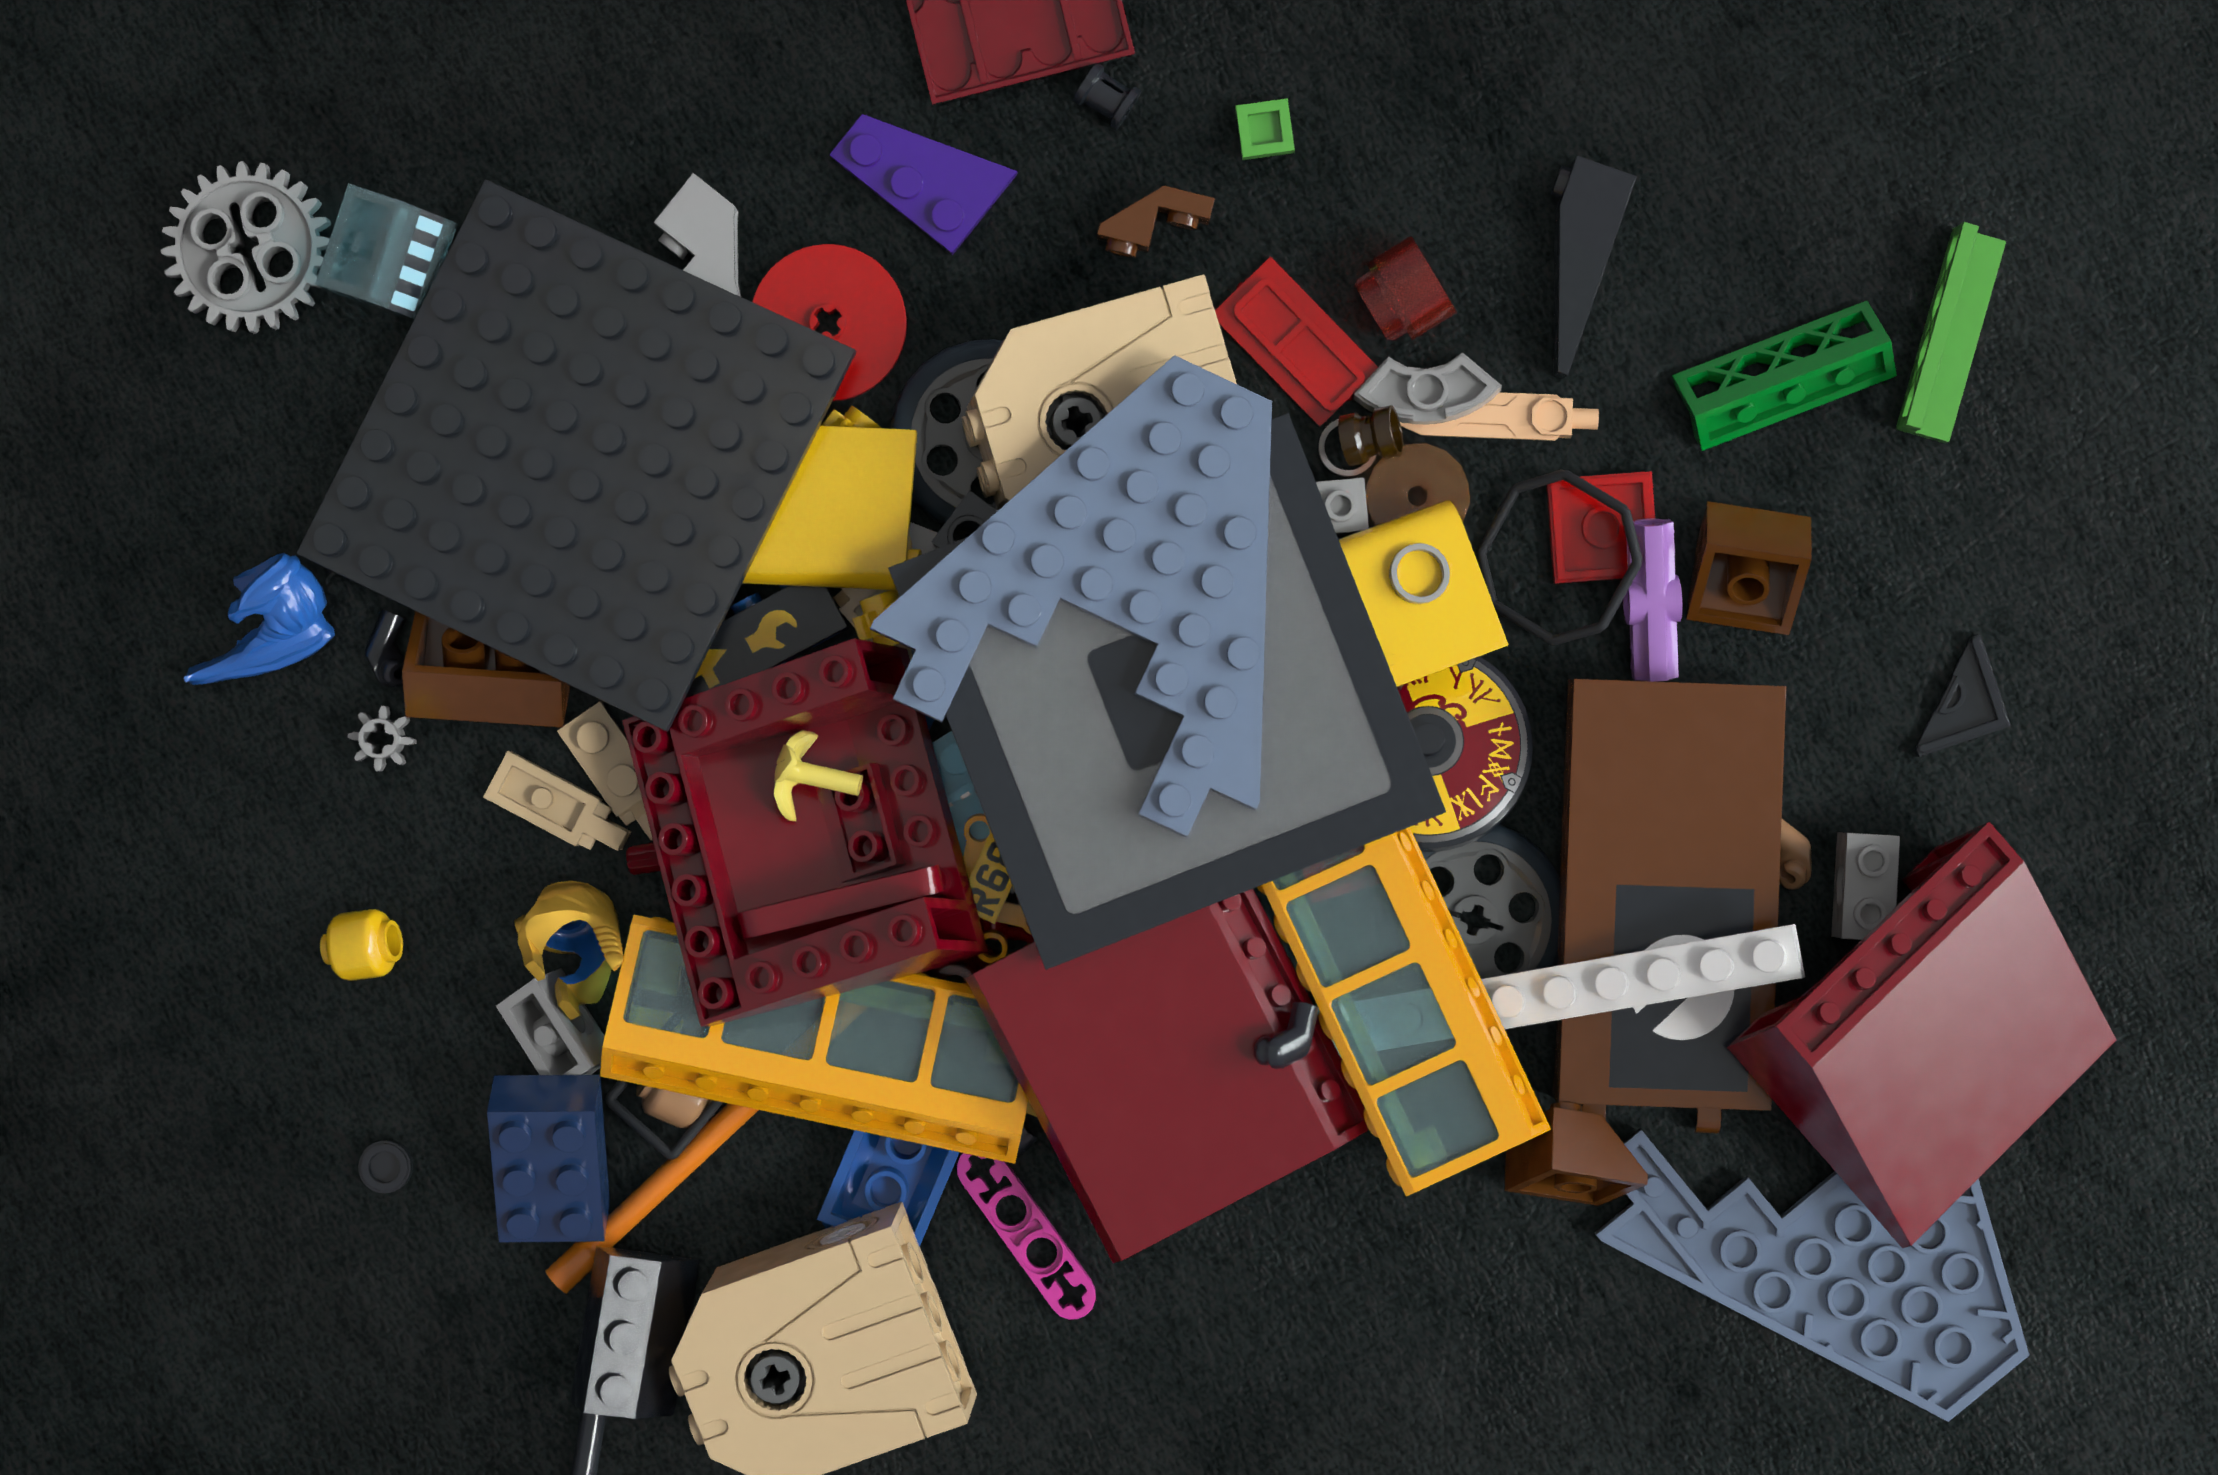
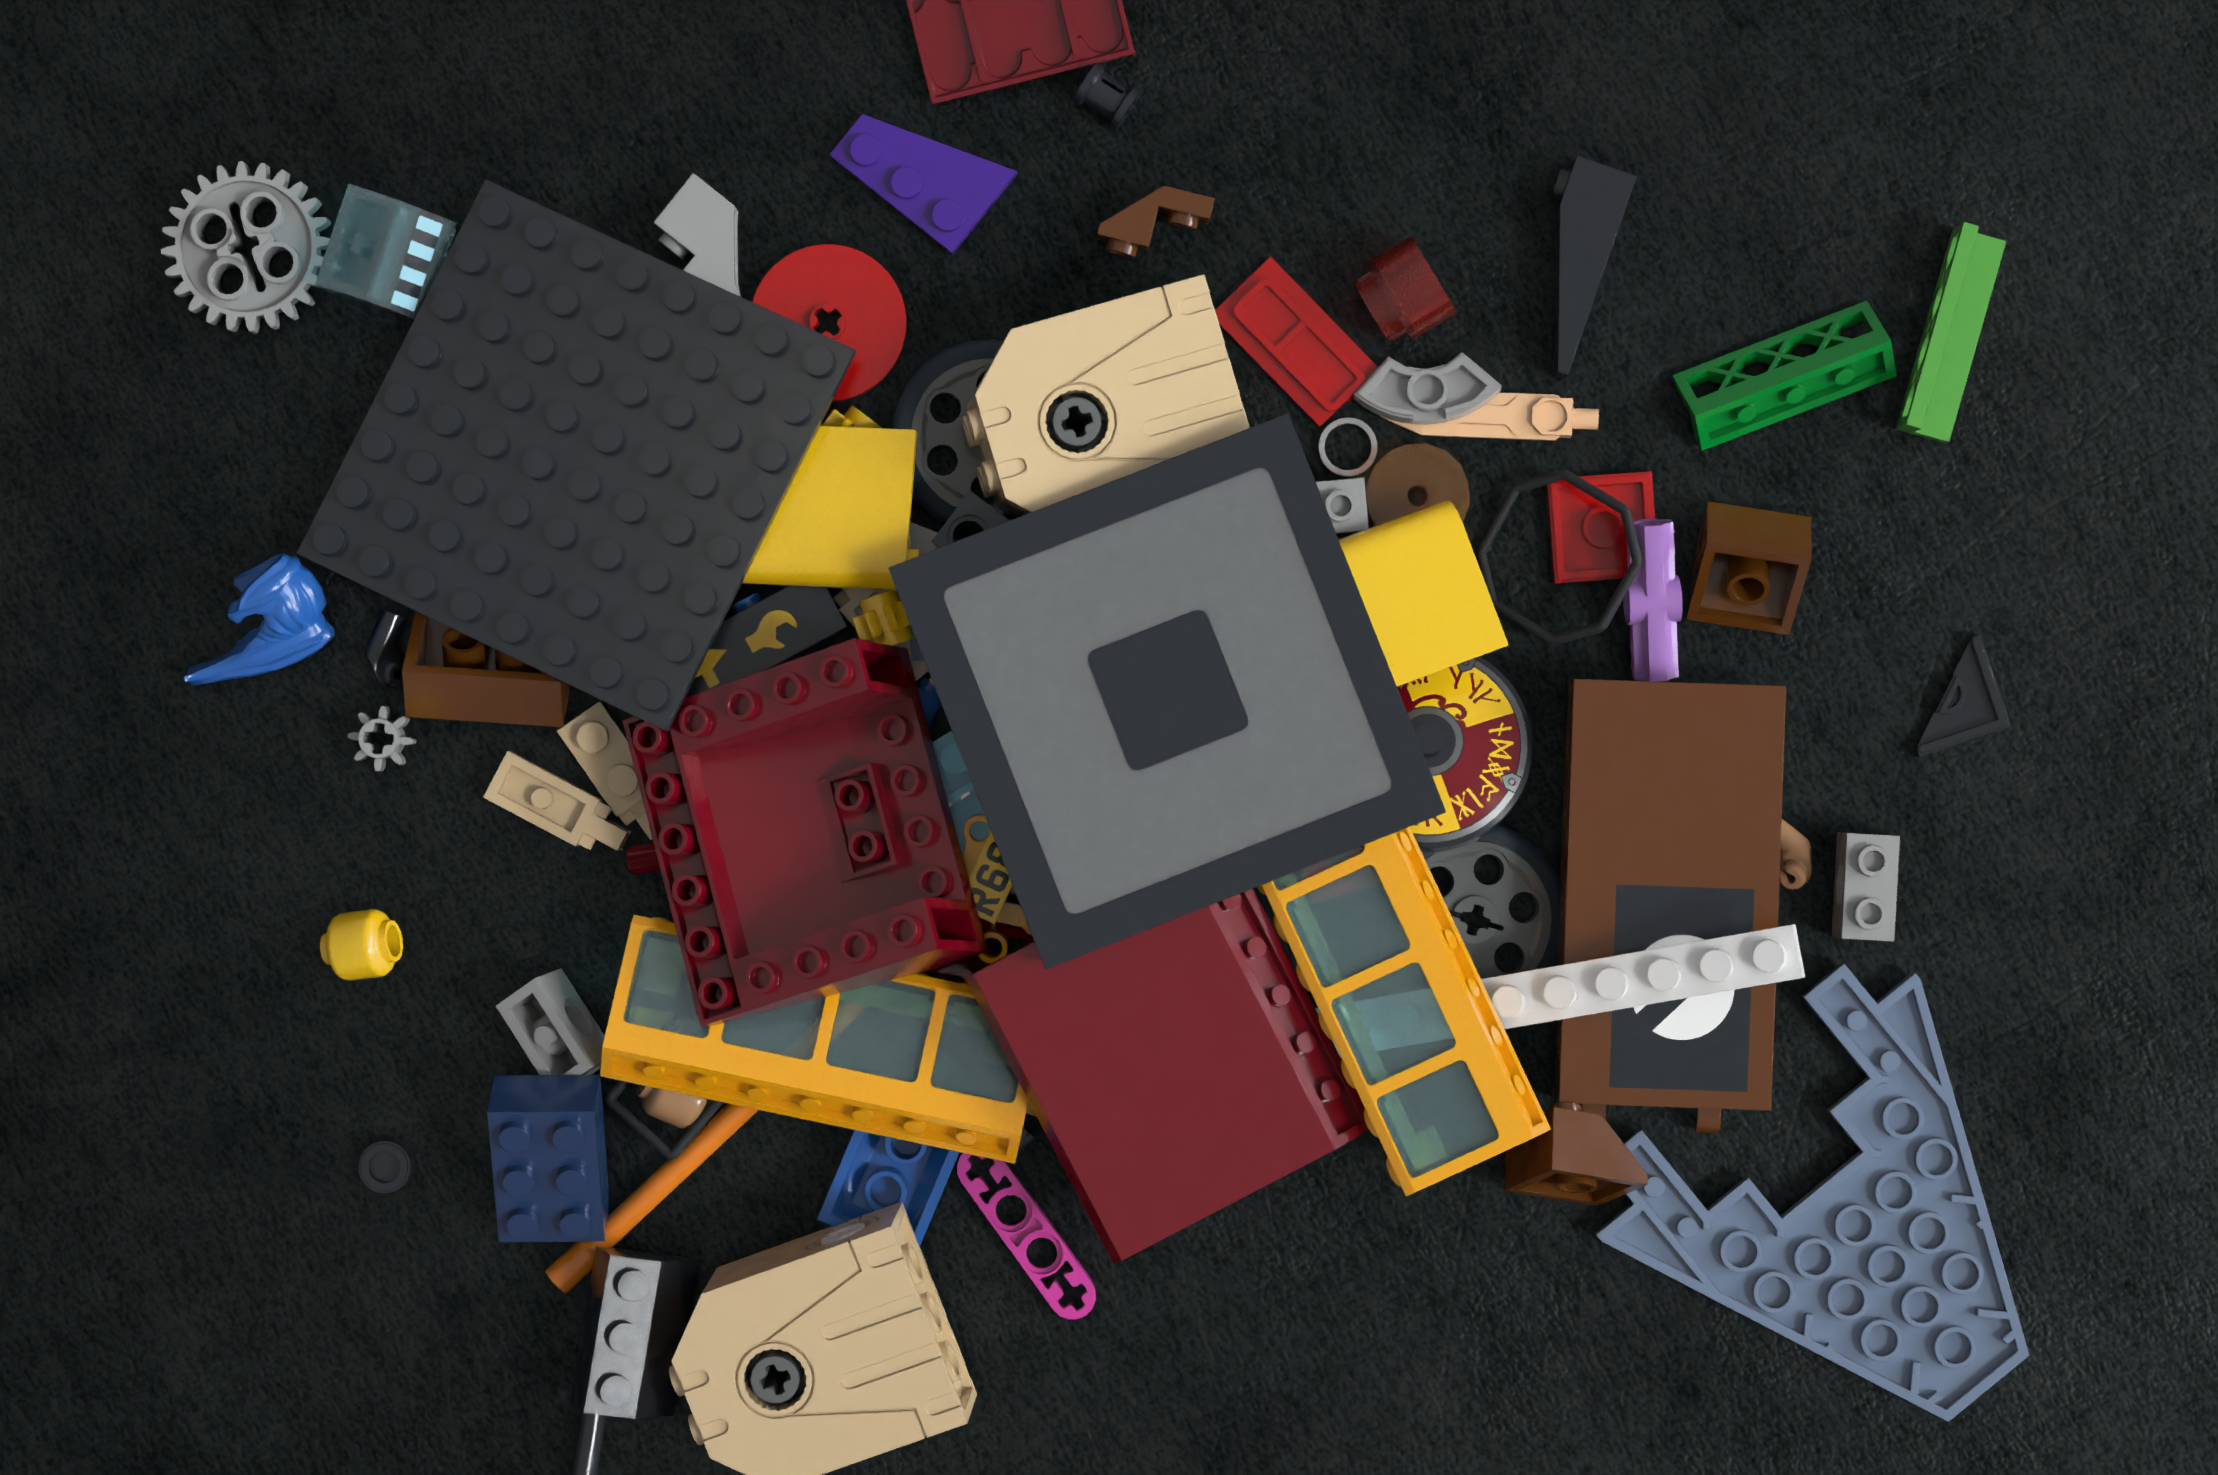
(578, 921): pearl gold piece -> none
(792, 770): light yellow plant -> none
(841, 901): dark red beam -> none
(1153, 531): sand blue wing -> none
(1264, 129): bright green plate -> none
(1291, 1043): black arm -> none
(1366, 436): dark brown wheel -> none
(1440, 559): light grey piece -> none
(1933, 1035): slope -> none

